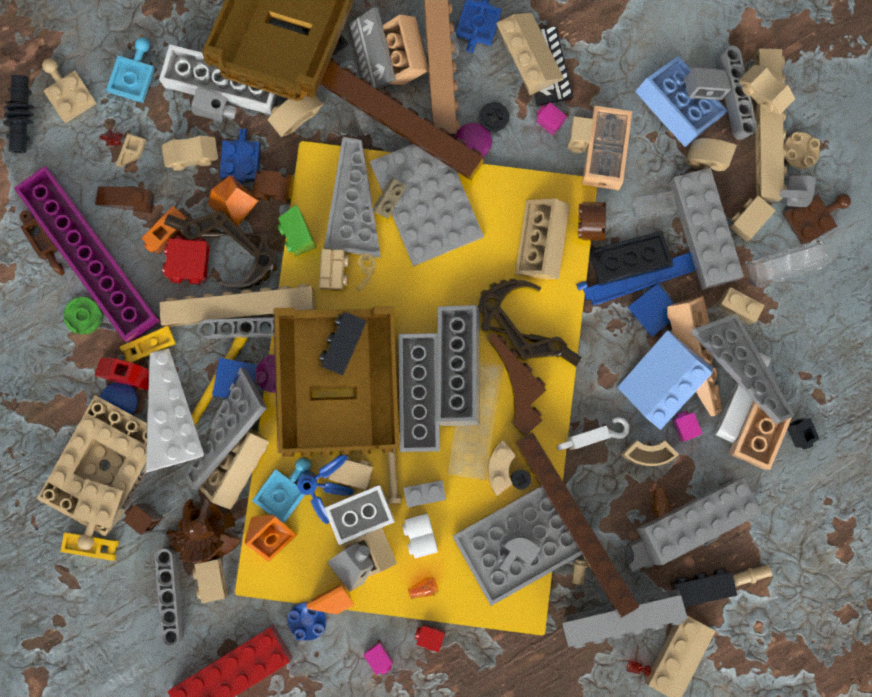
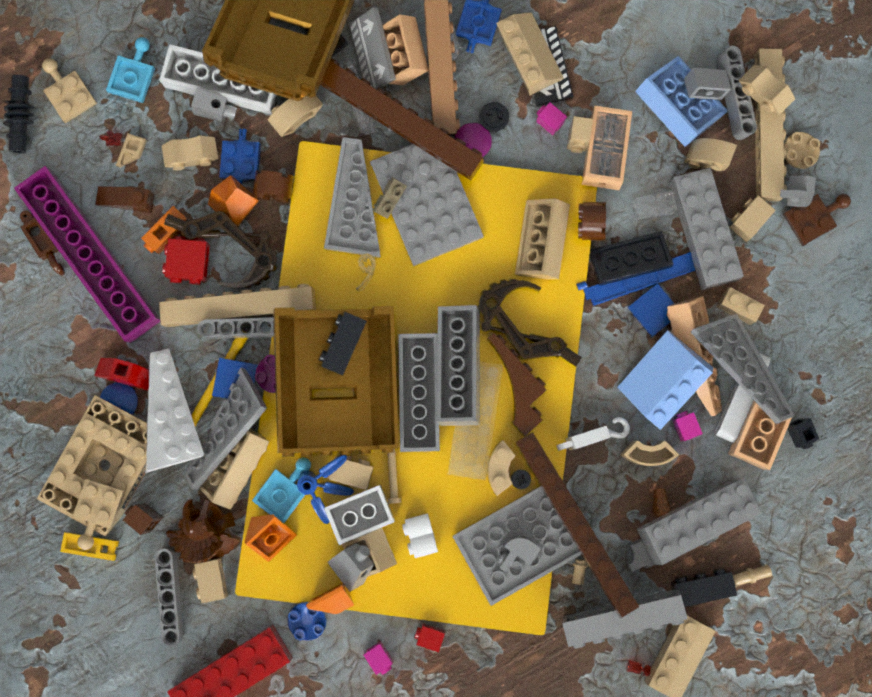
(83, 315): bright green tile -> none
(147, 344): yellow plate -> none
(296, 231): bright green slope -> none
(333, 269): tan brick -> none
(424, 493): light grey brick -> none
(424, 588): clear orange cone -> none
(787, 263): clear brick -> none

